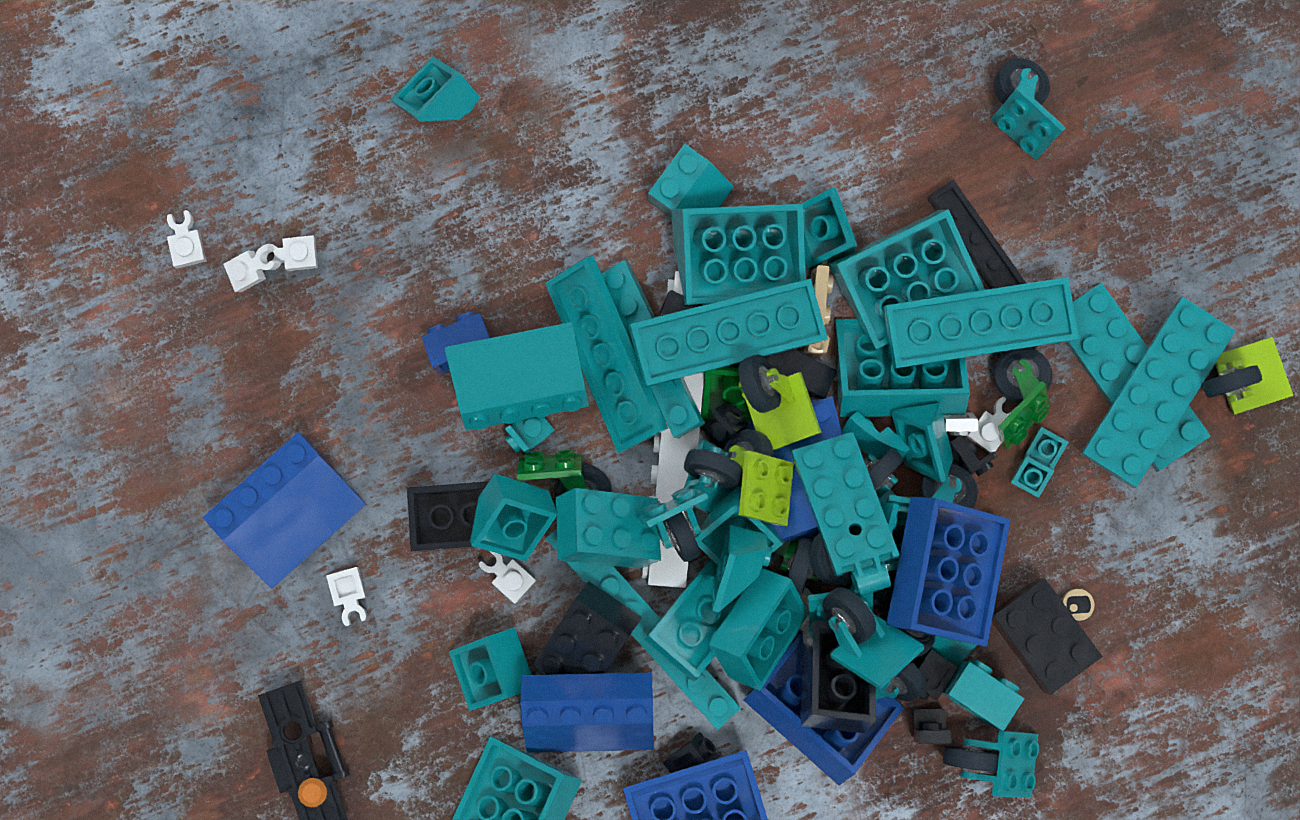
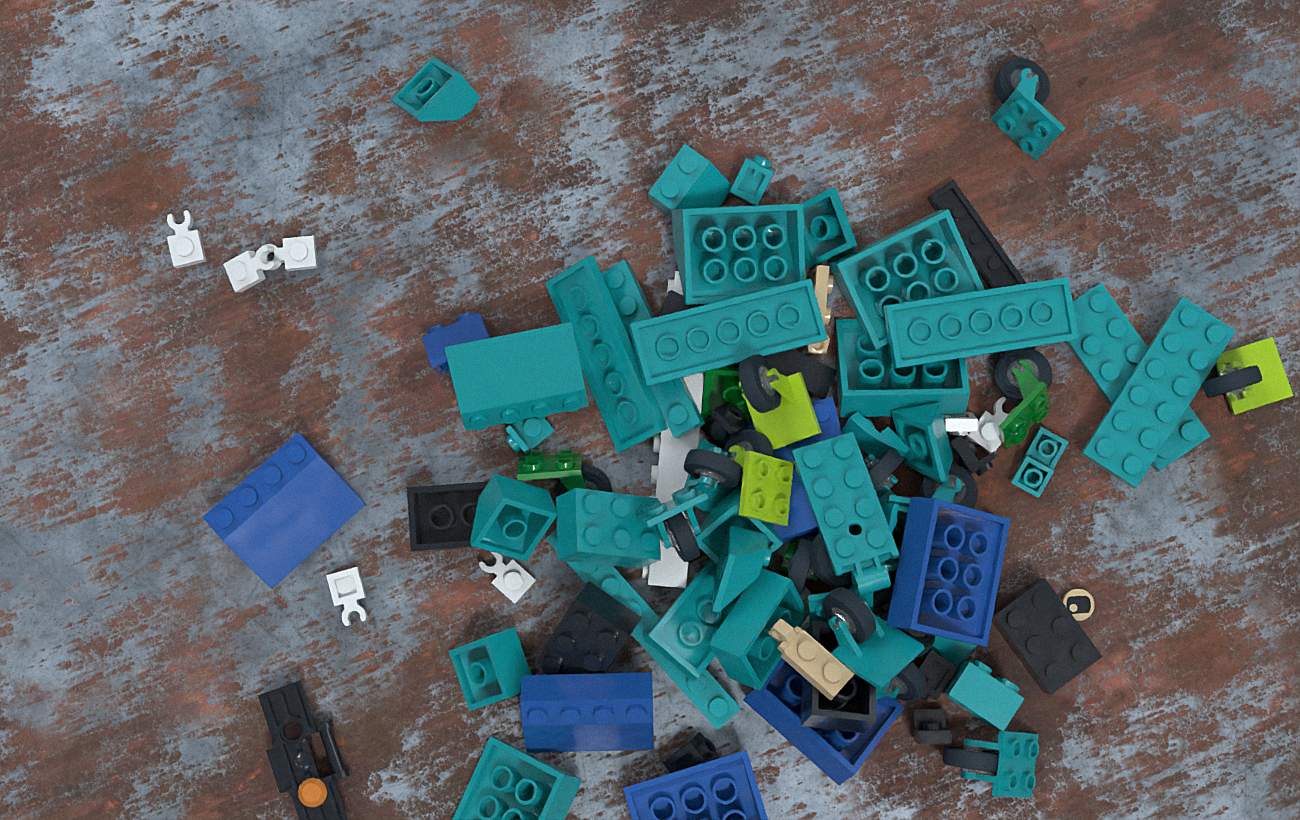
(753, 179): none -> teal bracket
(810, 659): none -> tan hinge

